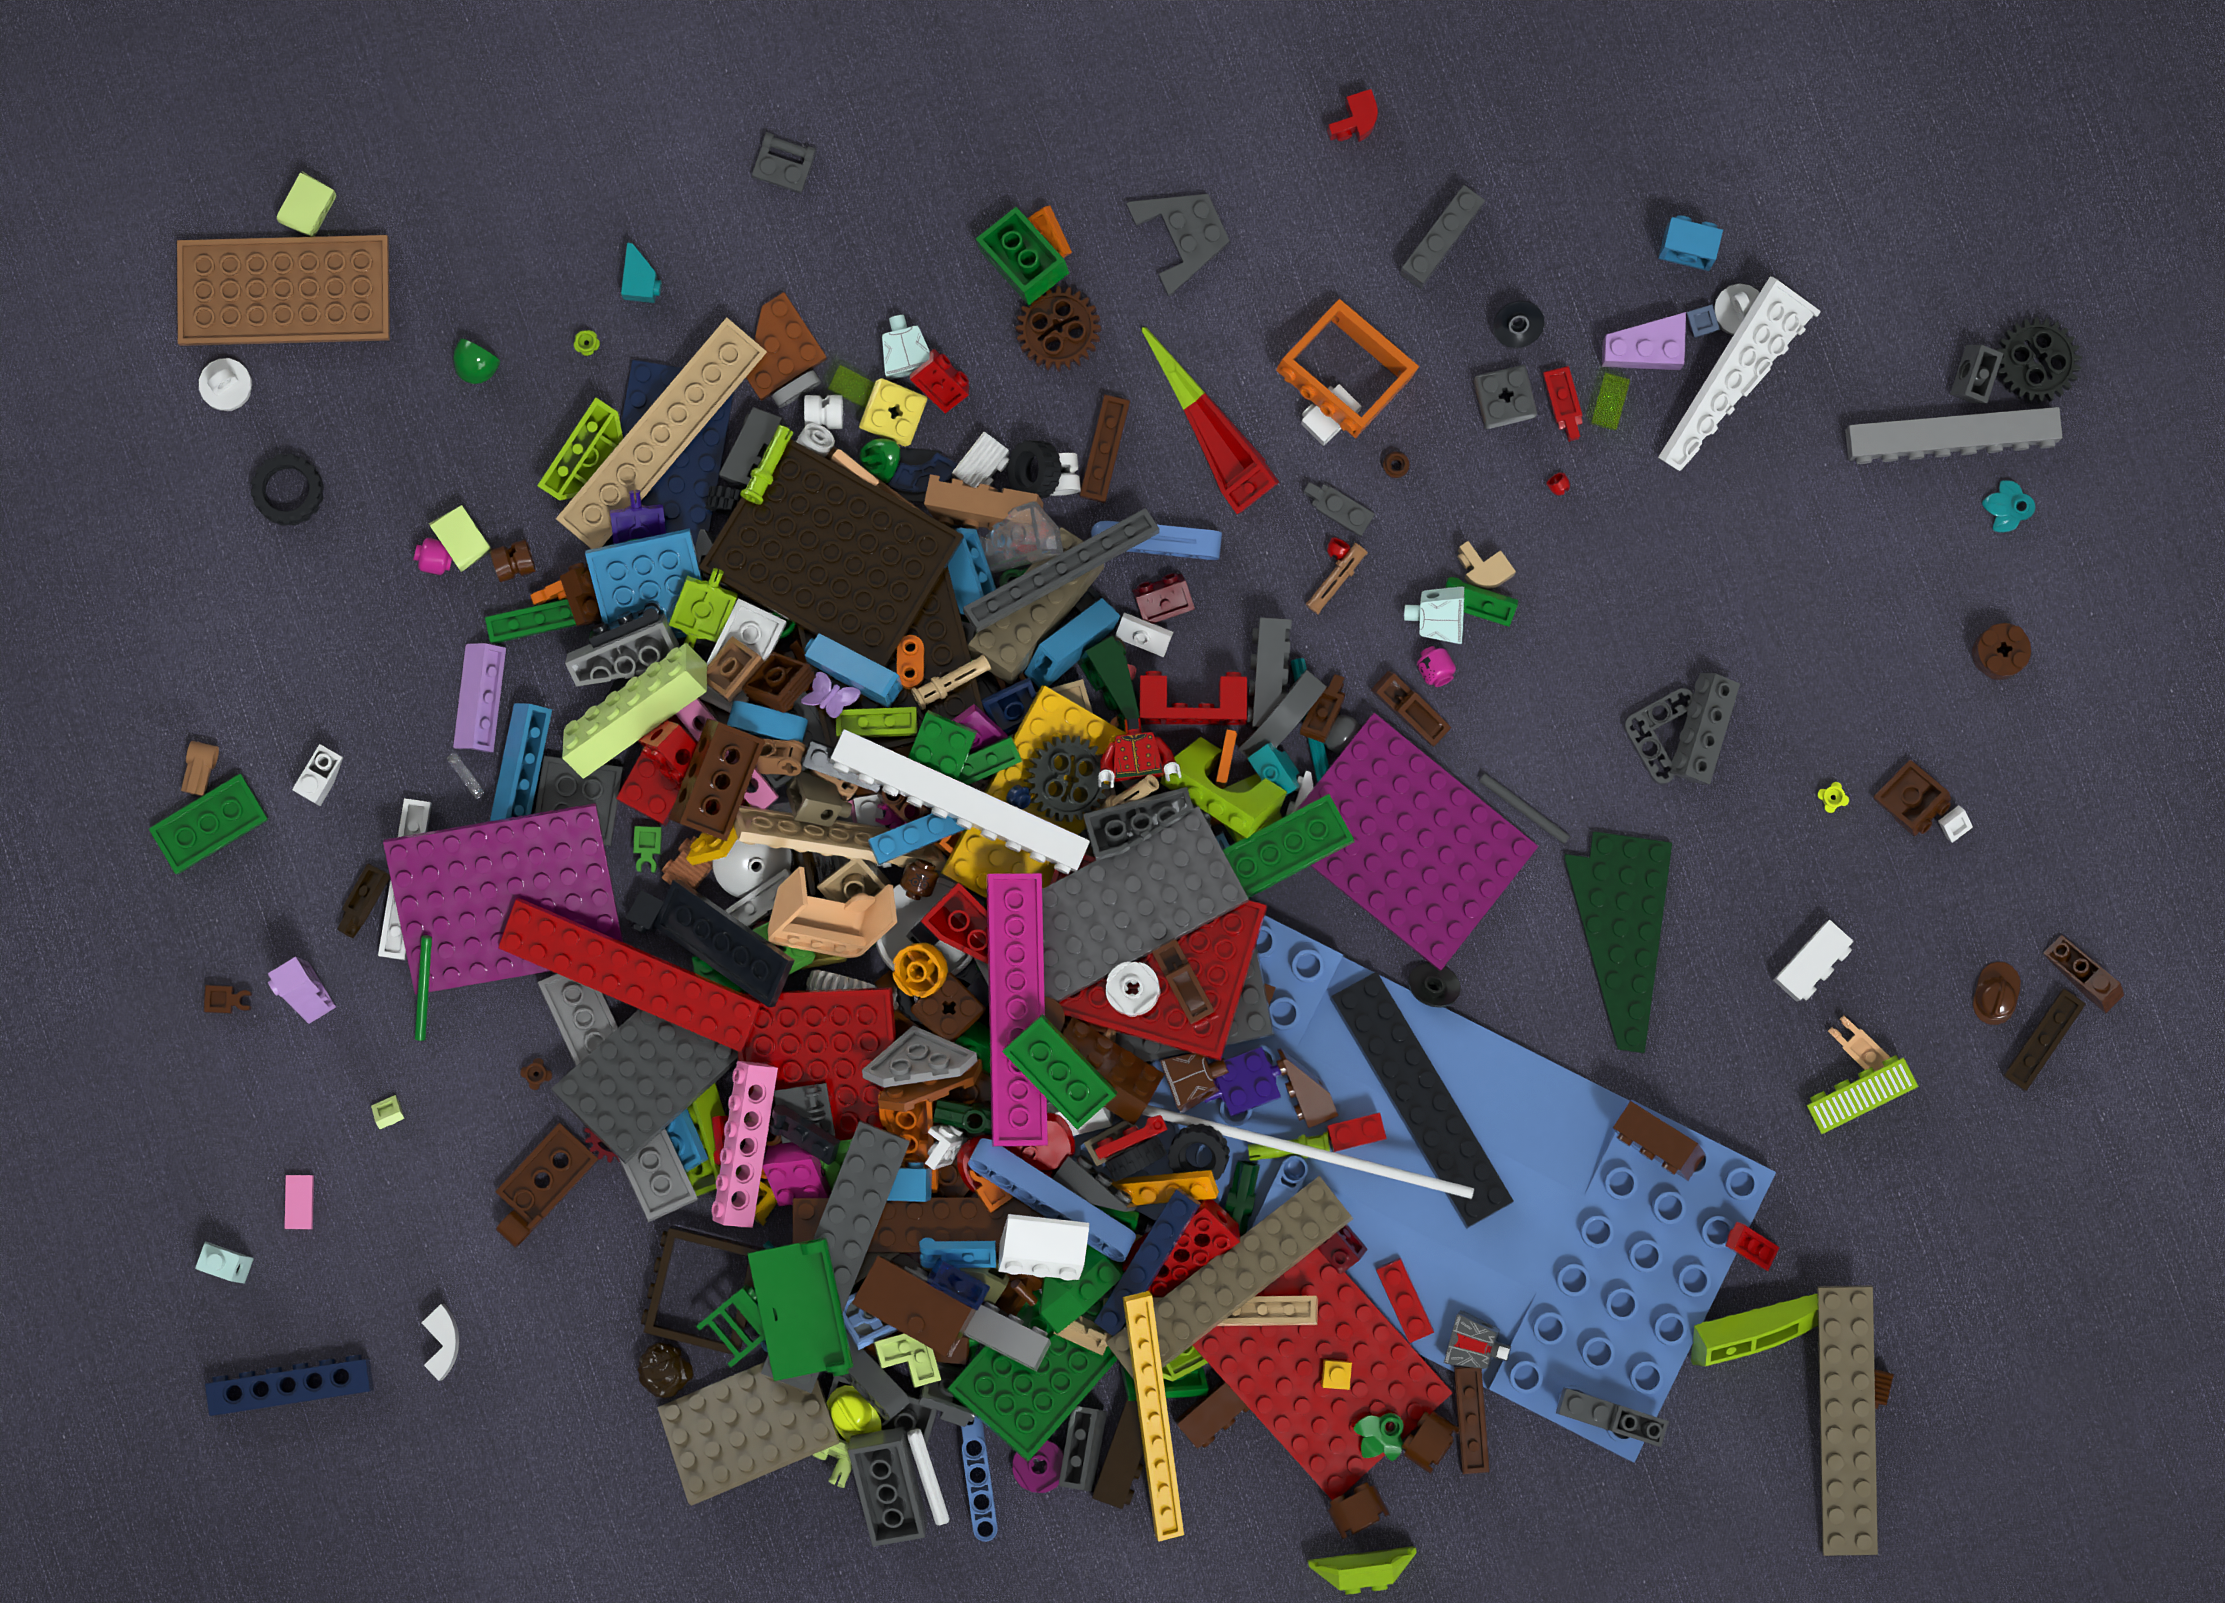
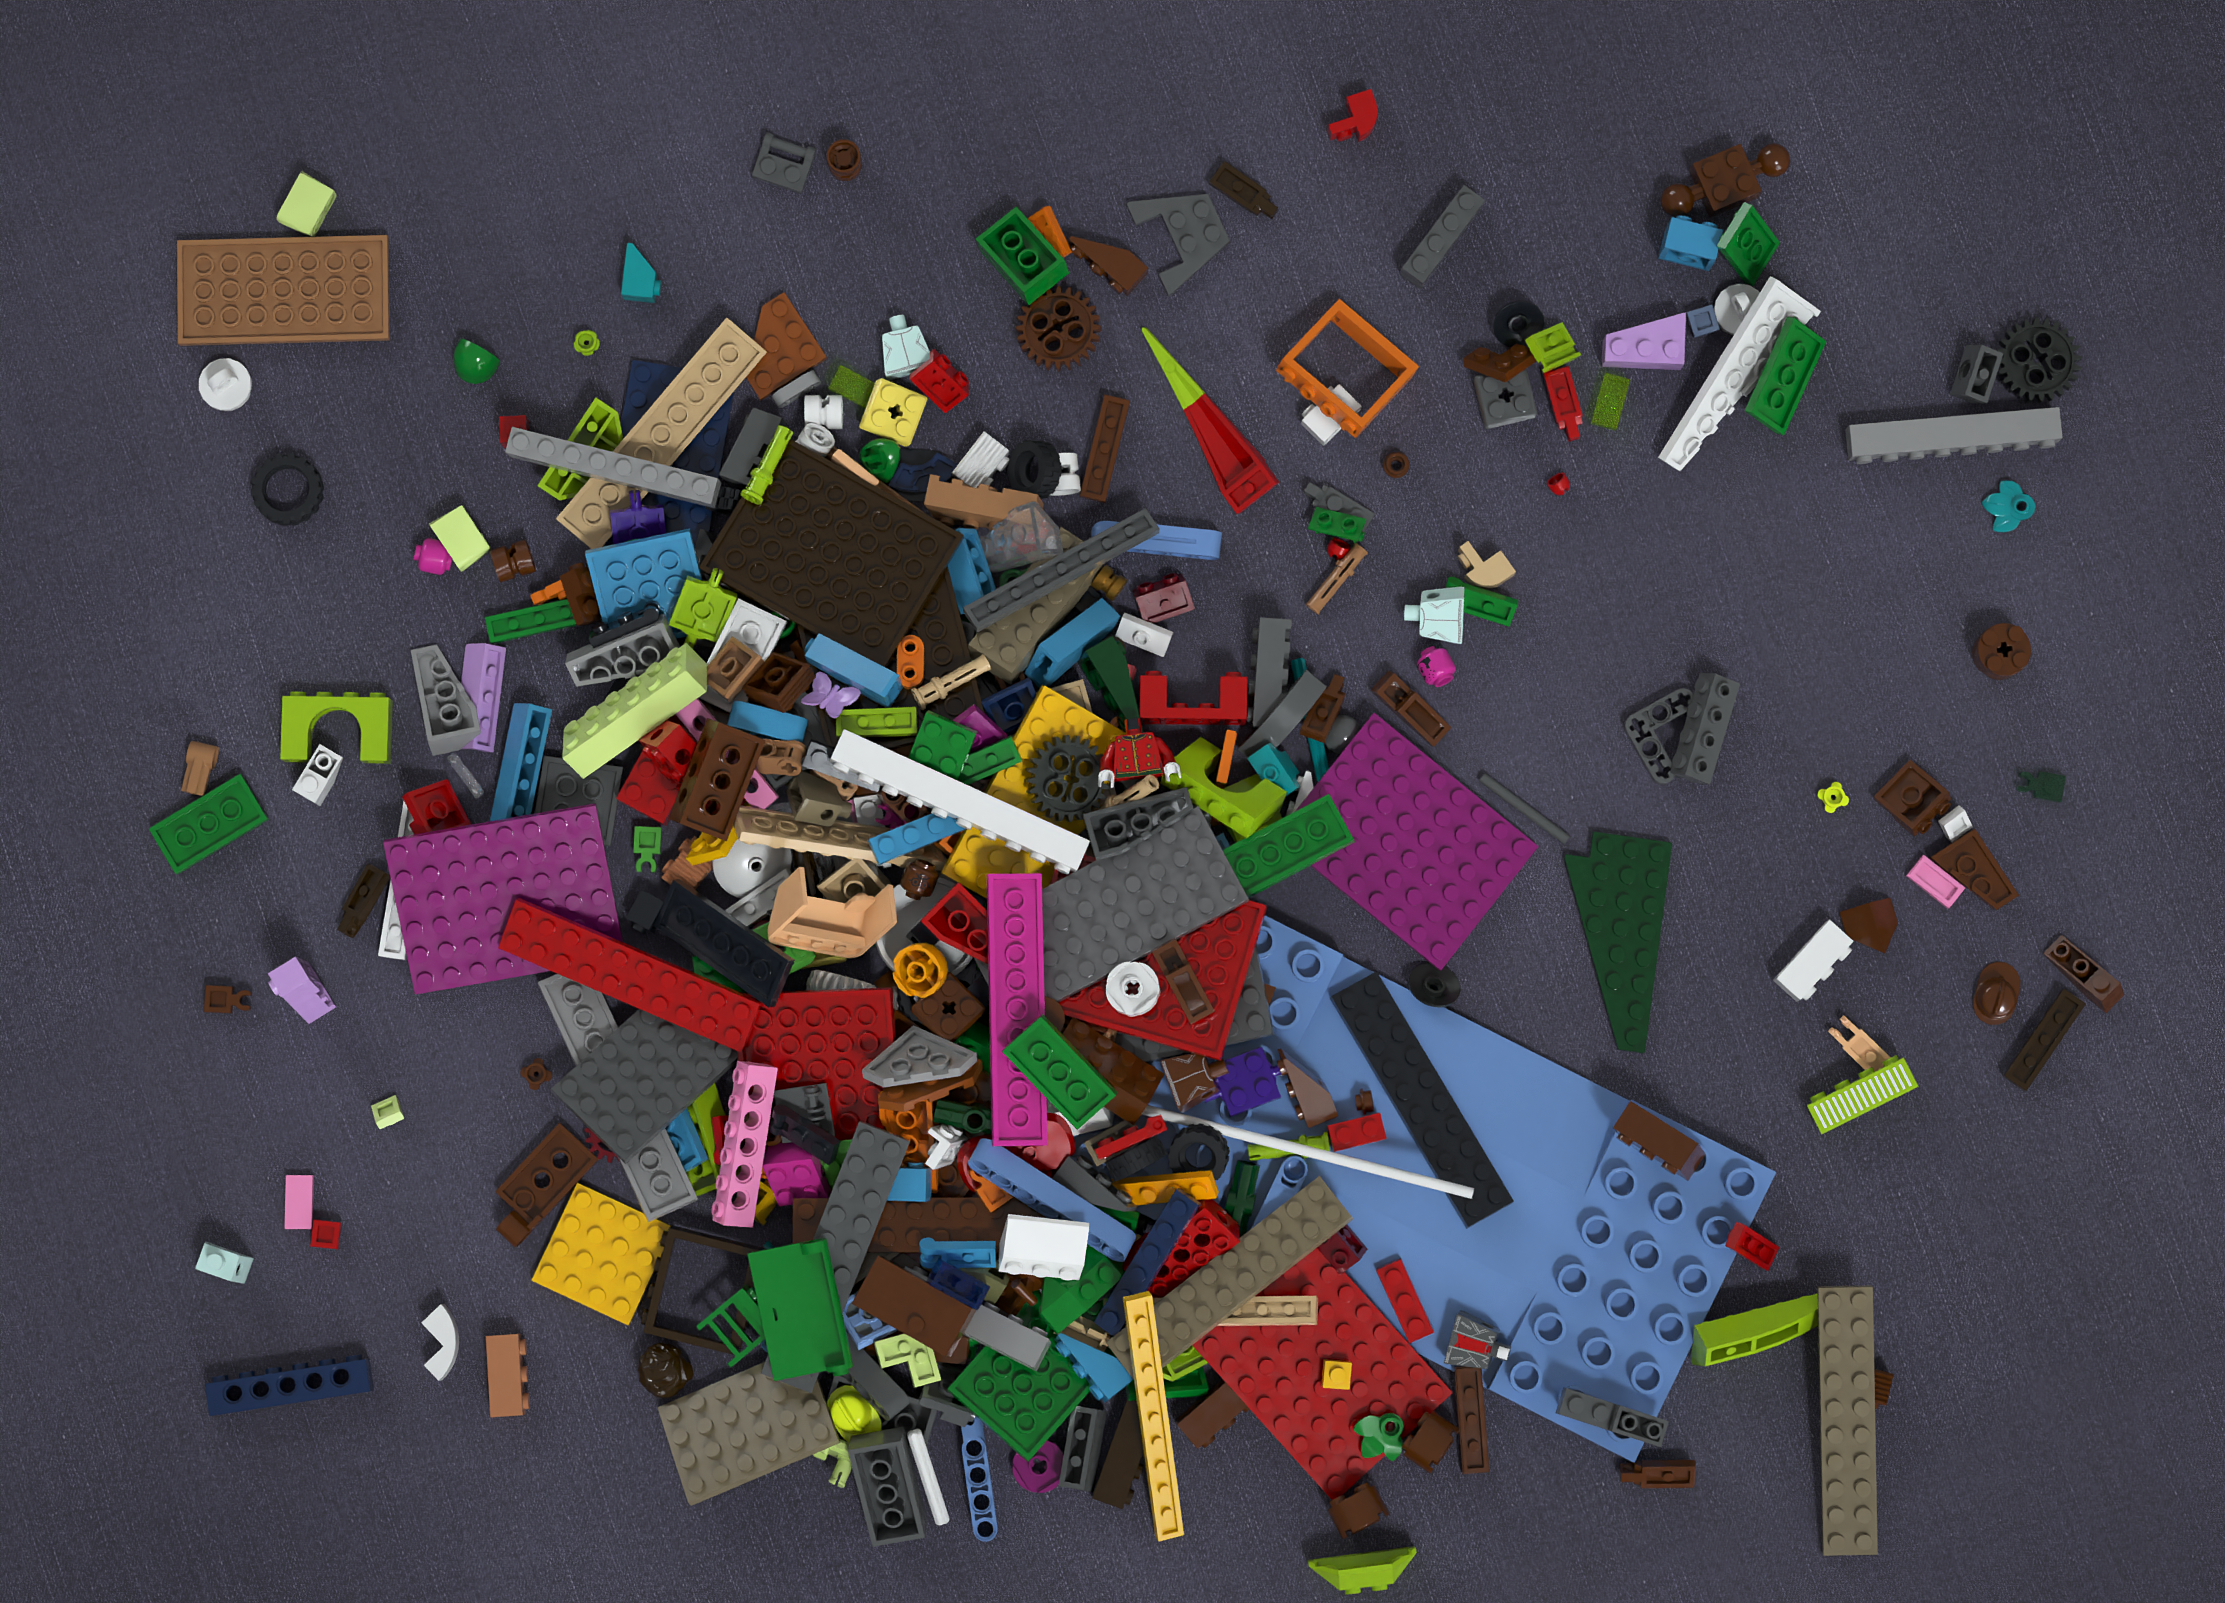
(302, 713): none -> lime arch
(326, 1234): none -> red plate
(423, 988): green bar -> none
(435, 808): none -> red plate
(446, 708): none -> light grey wedge
(507, 1375): none -> nougat brick
(508, 422): none -> red brick
(601, 1254): none -> yellow plate
(613, 467): none -> light grey brick
(844, 160): none -> reddish brown wheel
(1019, 797): dark blue plate -> none
(1100, 1369): none -> dark azure slope
(1109, 582): none -> pearl gold wheel
(1116, 264): none -> reddish brown slope
(1243, 190): none -> dark brown hinge
(1337, 524): none -> green hinge
(1364, 1101): none -> reddish brown plate
(1498, 366): none -> reddish brown plate
(1552, 347): none -> lime plate
(1659, 1473): none -> reddish brown hinge
(1725, 180): none -> reddish brown brick
(1748, 243): none -> green plate
(1785, 375): none -> green plate
(1871, 923): none -> reddish brown slope
(1935, 881): none -> bright pink tile
(1976, 869): none -> reddish brown wing
(2045, 786): none -> clear green plate

